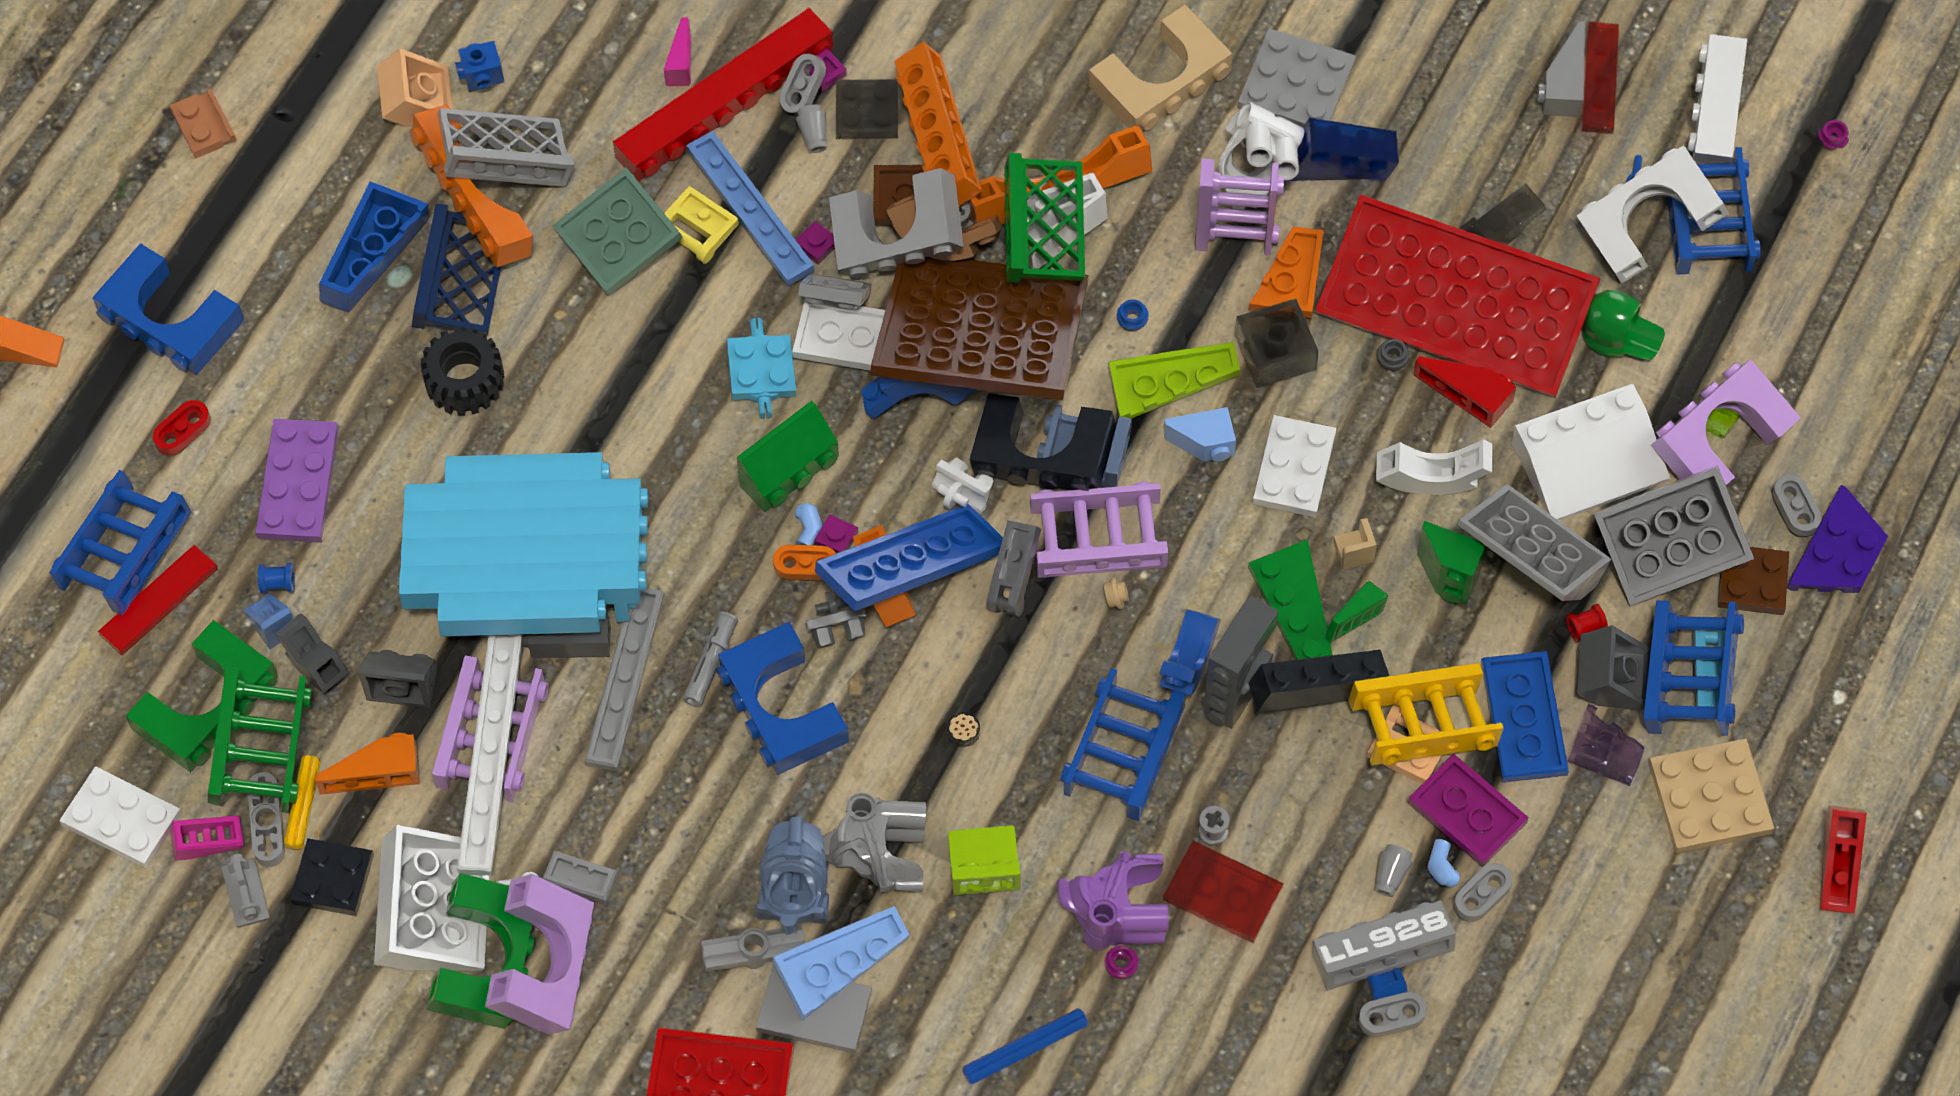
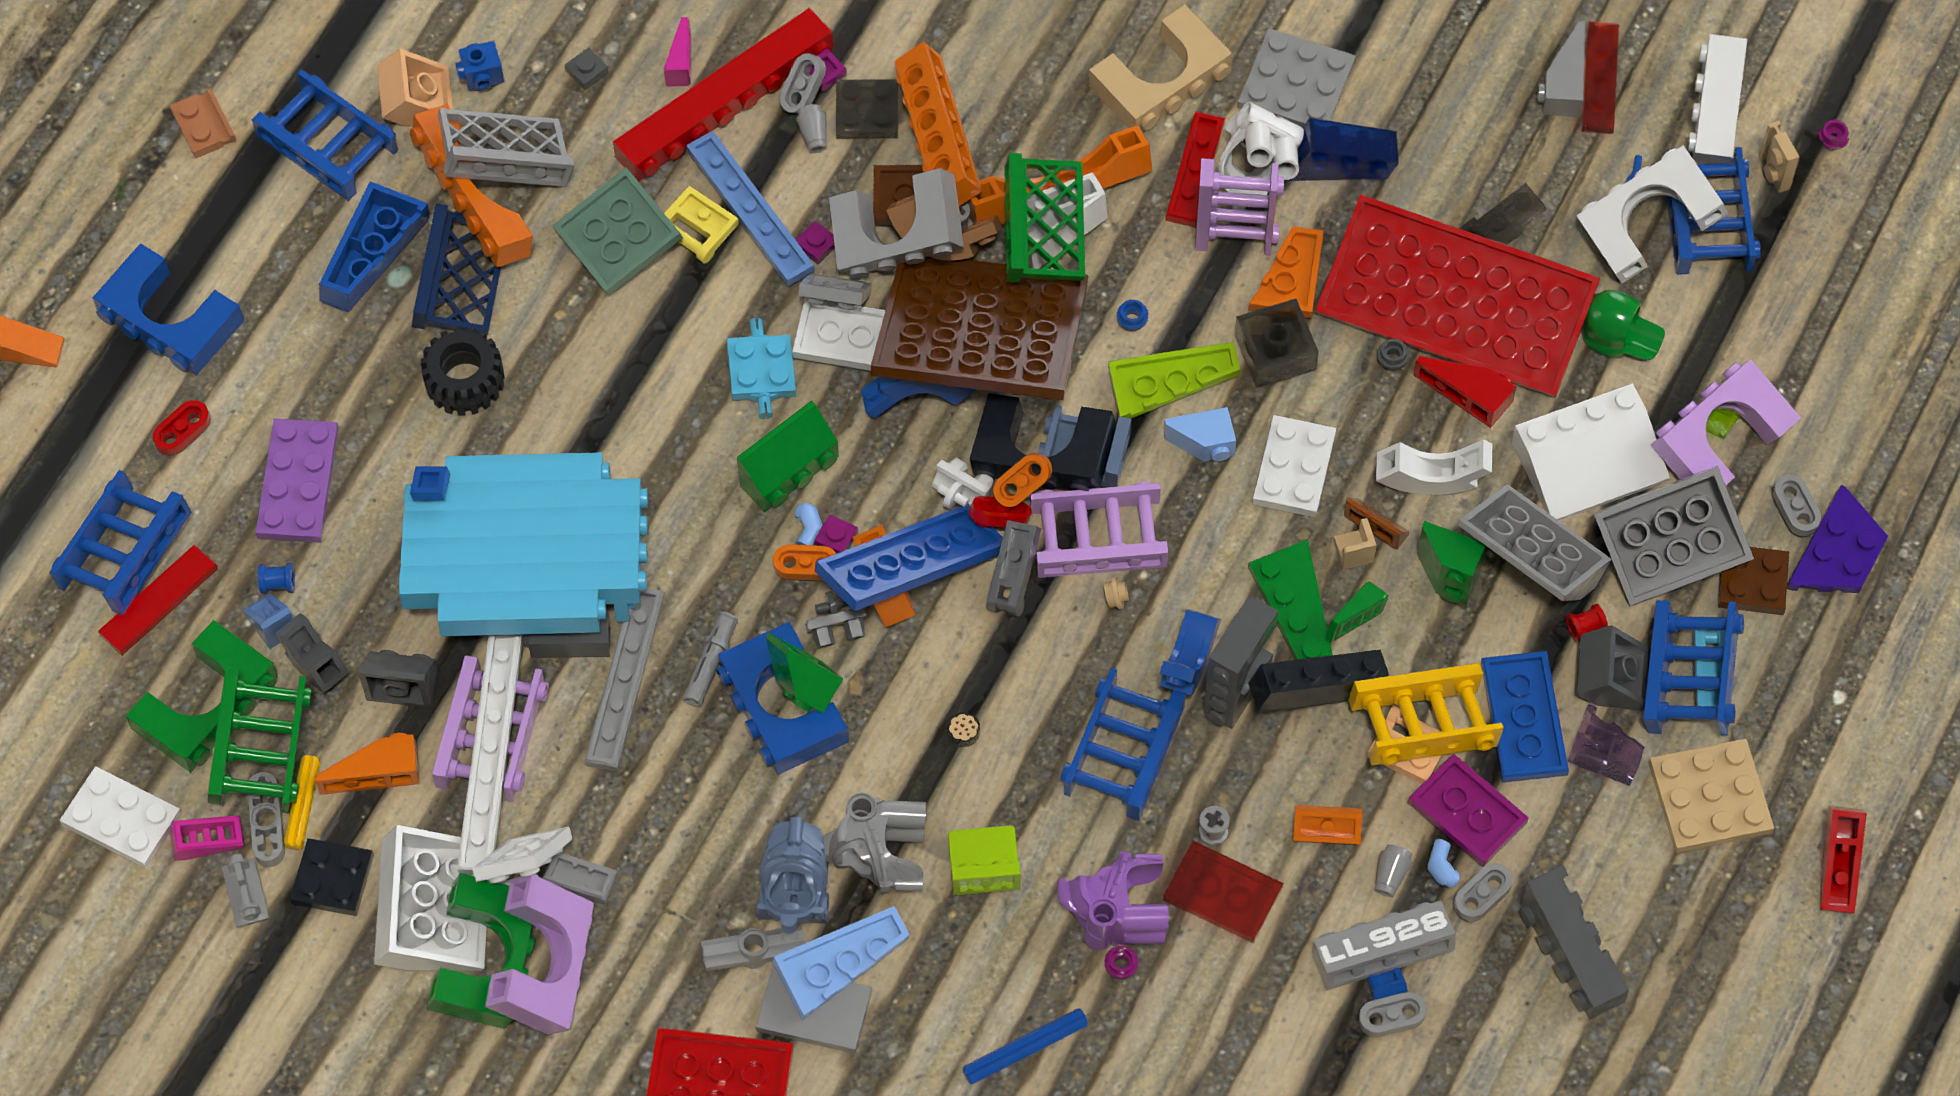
(318, 162): none -> blue fence
(430, 483): none -> blue plate
(522, 855): none -> white plate
(586, 68): none -> dark grey plate
(802, 675): none -> green slope
(989, 512): none -> red plate
(1023, 478): none -> orange plate
(1201, 143): none -> red tile
(1327, 824): none -> orange plate
(1381, 526): none -> dark orange slope
(1572, 943): none -> dark grey wedge
(1779, 156): none -> tan plate

